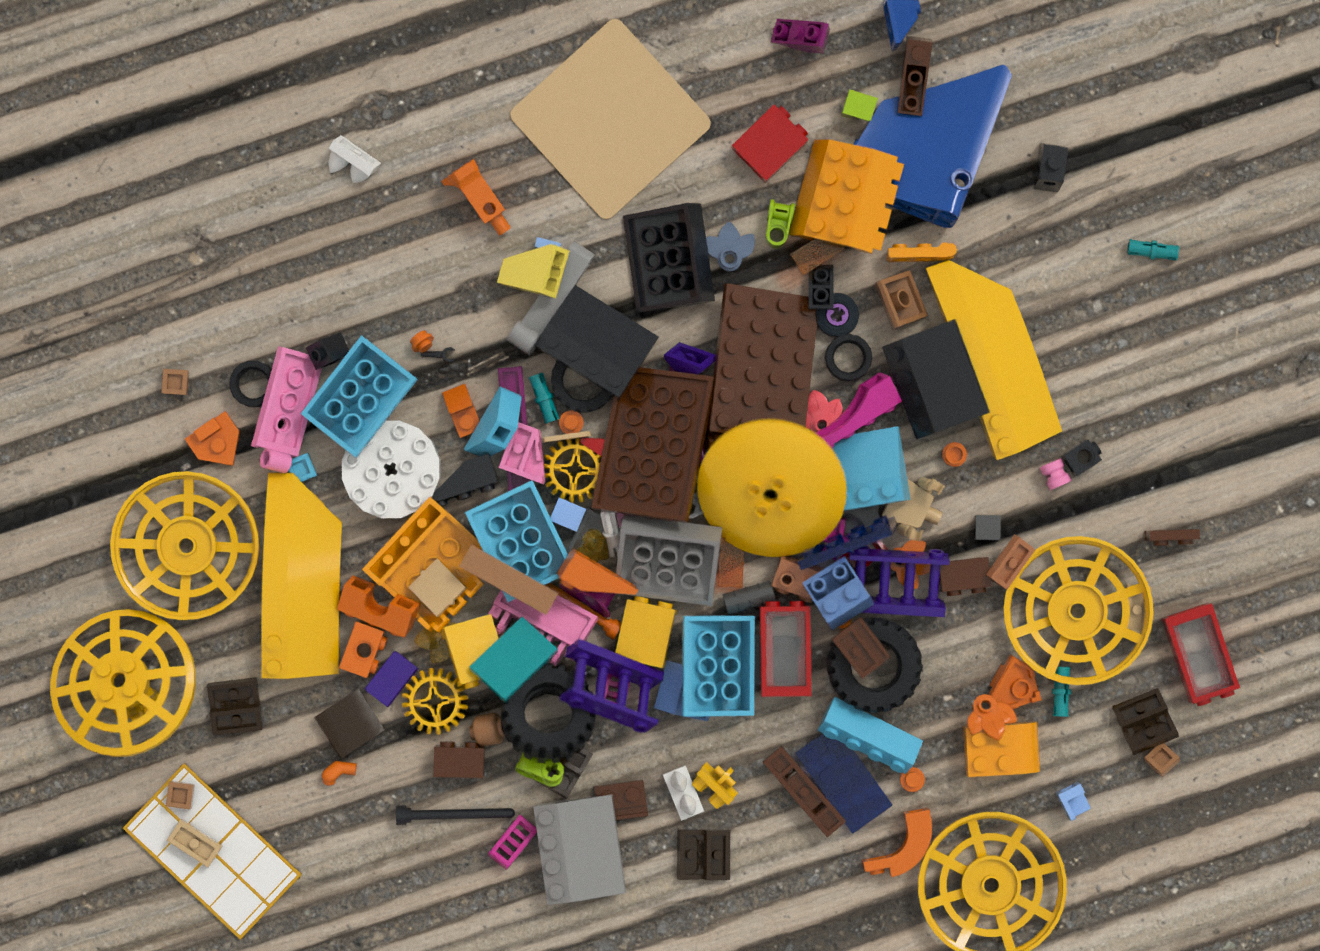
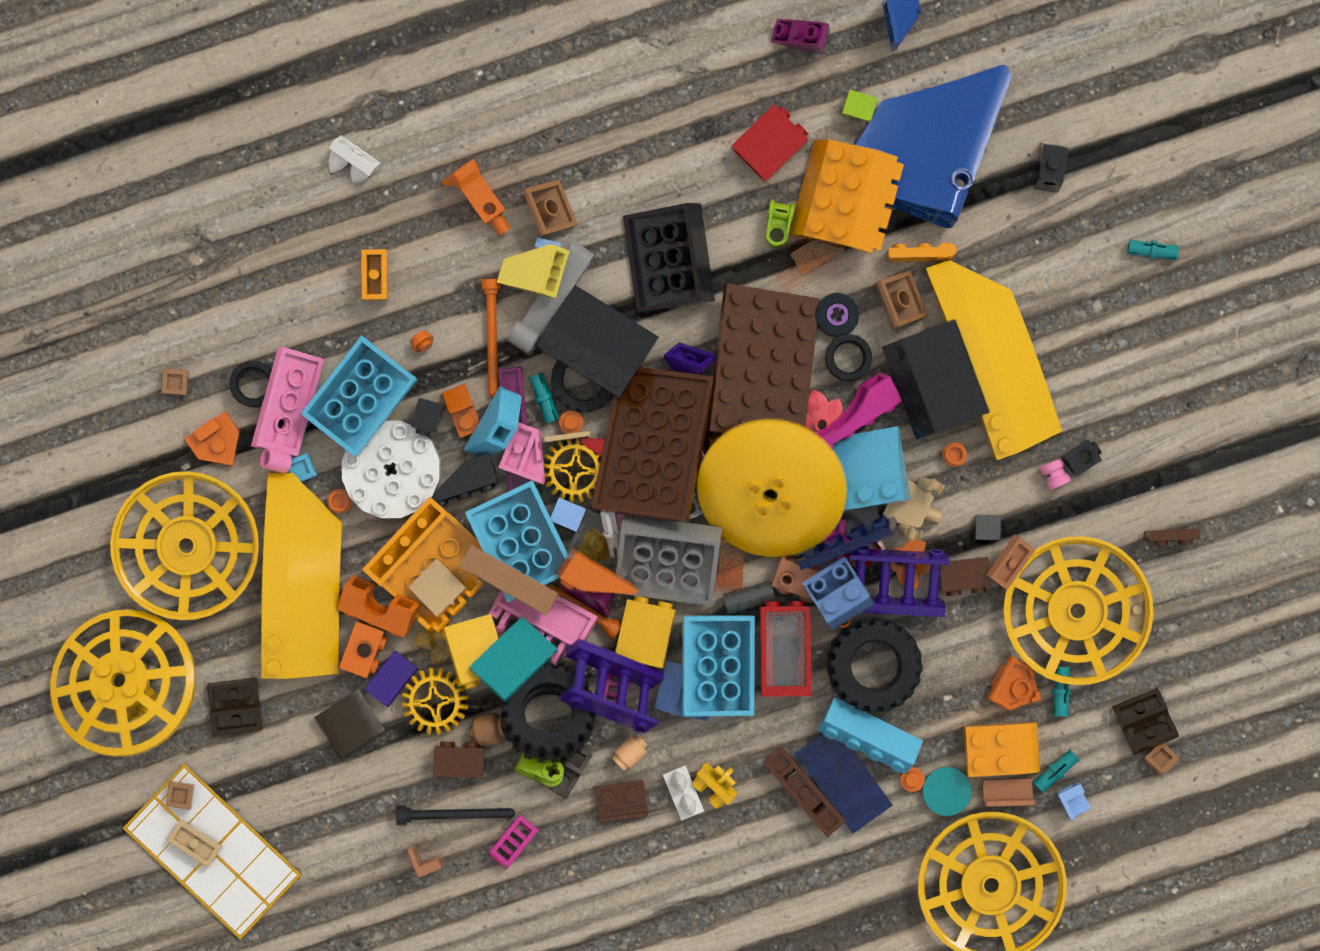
(327, 351): black brick -> none
(337, 768): orange arm -> none
(339, 501): none -> orange plate
(375, 275): none -> light orange brick
(427, 417): none -> black slope
(427, 866): none -> nougat panel
(438, 354): black hand -> none
(491, 289): none -> orange piece
(550, 208): none -> medium nougat slope
(579, 849): light grey slope -> none
(610, 119): tan piece -> none
(630, 752): none -> light nougat brick
(703, 854): dark brown slope -> none
(732, 244): sand blue plate -> none
(821, 288): black slope -> none
(861, 647): reddish brown plate -> none
(913, 849): orange arch -> none
(914, 75): reddish brown slope -> none
(946, 791): none -> teal tile
(990, 720): orange plate -> none
(1007, 792): none -> nougat panel
(1045, 780): none -> teal pin
(1201, 654): piece -> none

